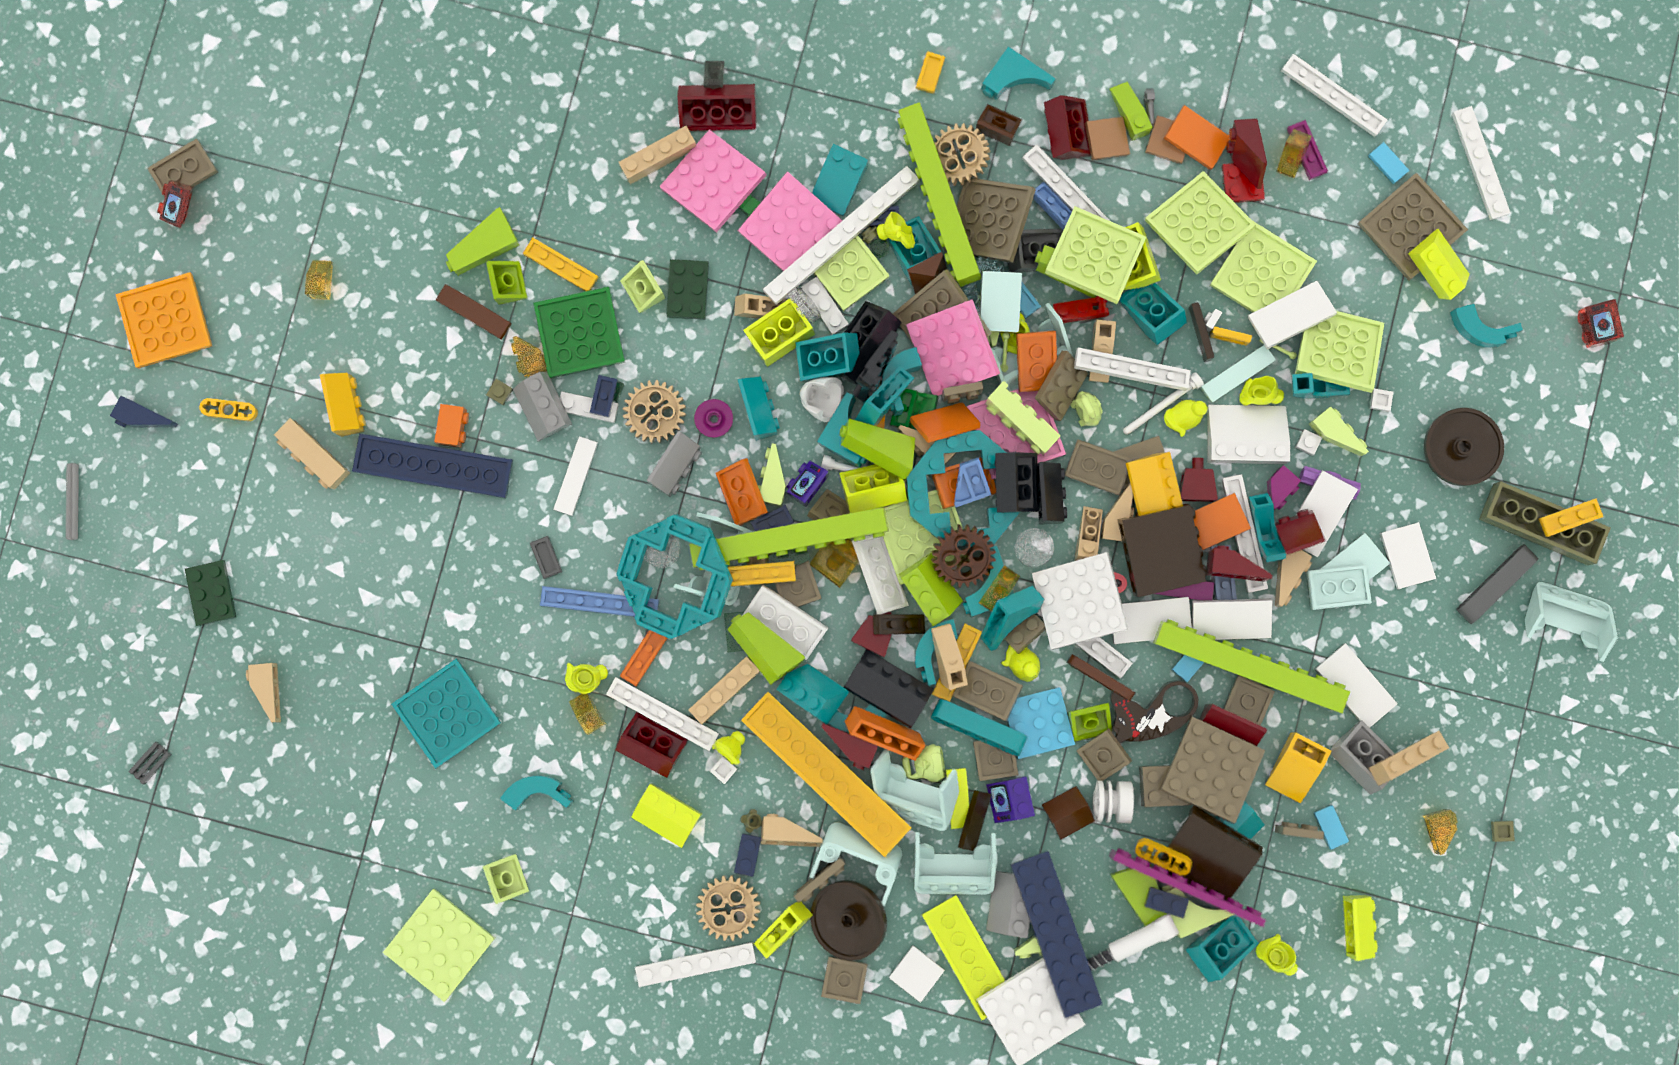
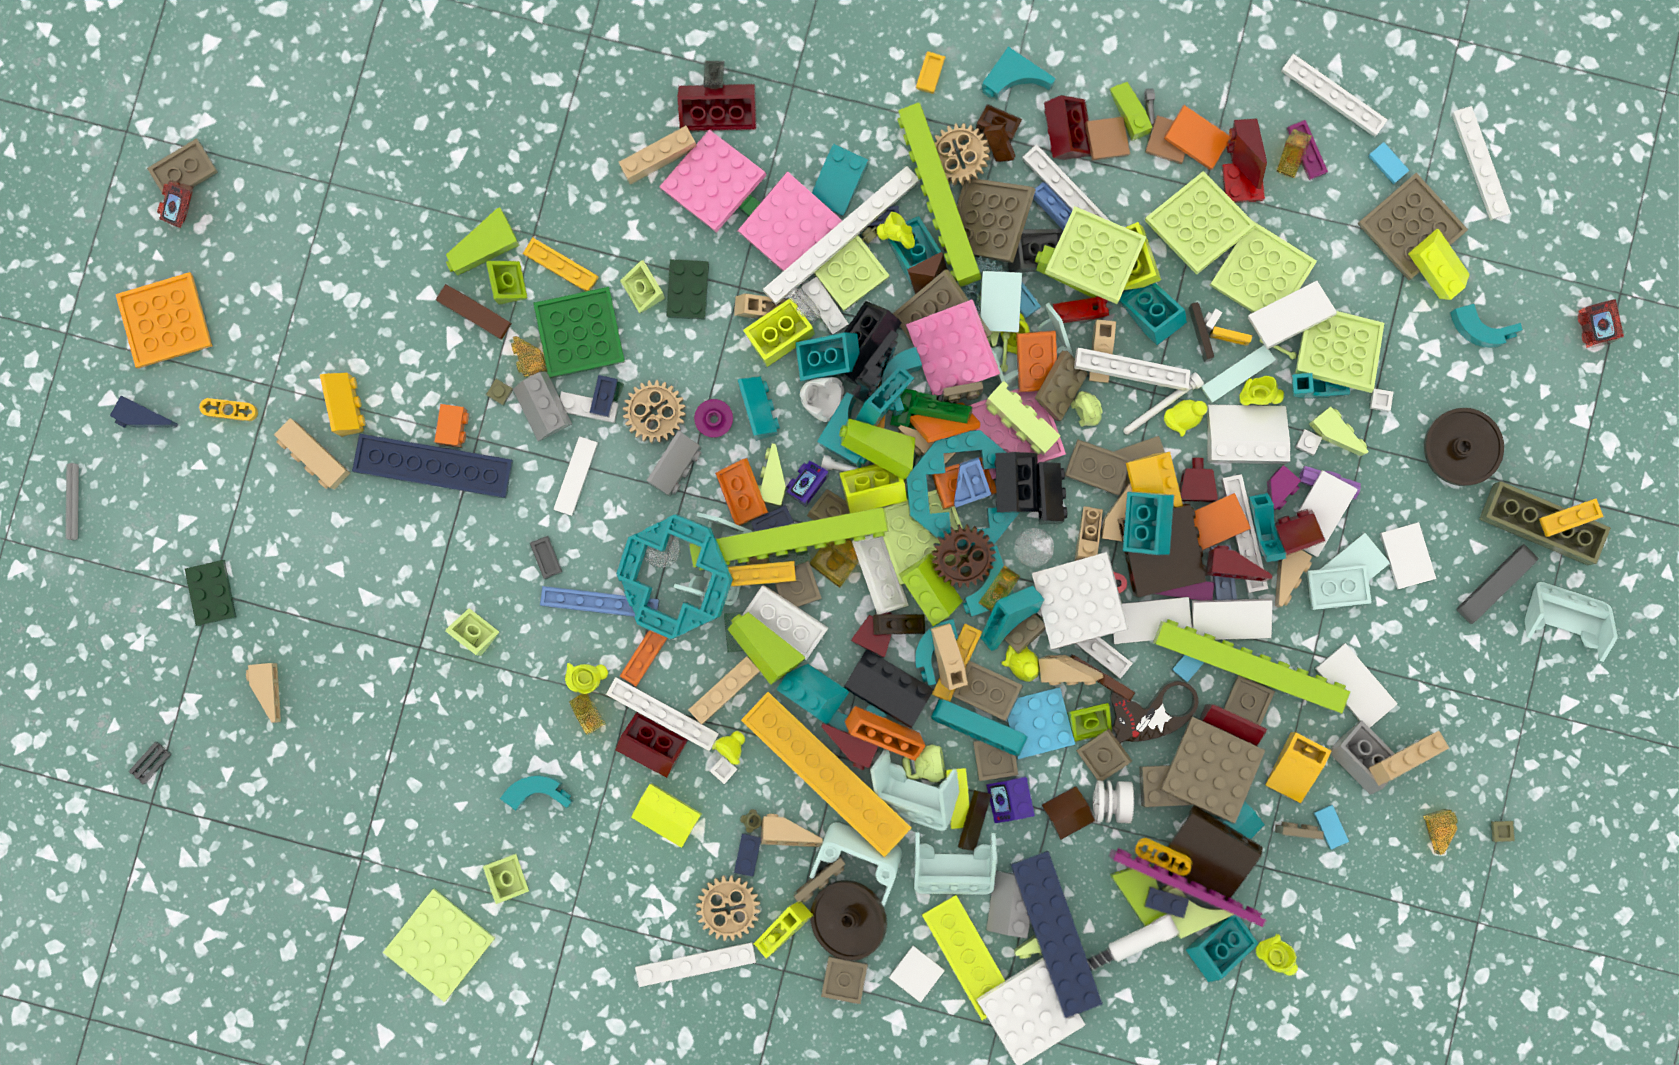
(319, 280): clear yellow slope -> none
(446, 713): teal plate -> none
(473, 632): none -> yellowish green slope
(879, 248): clear green plate -> none
(941, 410): none -> green tile
(999, 143): none -> reddish brown plate
(1065, 669): none -> tan slope
(1148, 523): none -> teal slope
(1359, 927): neon yellow slope -> none

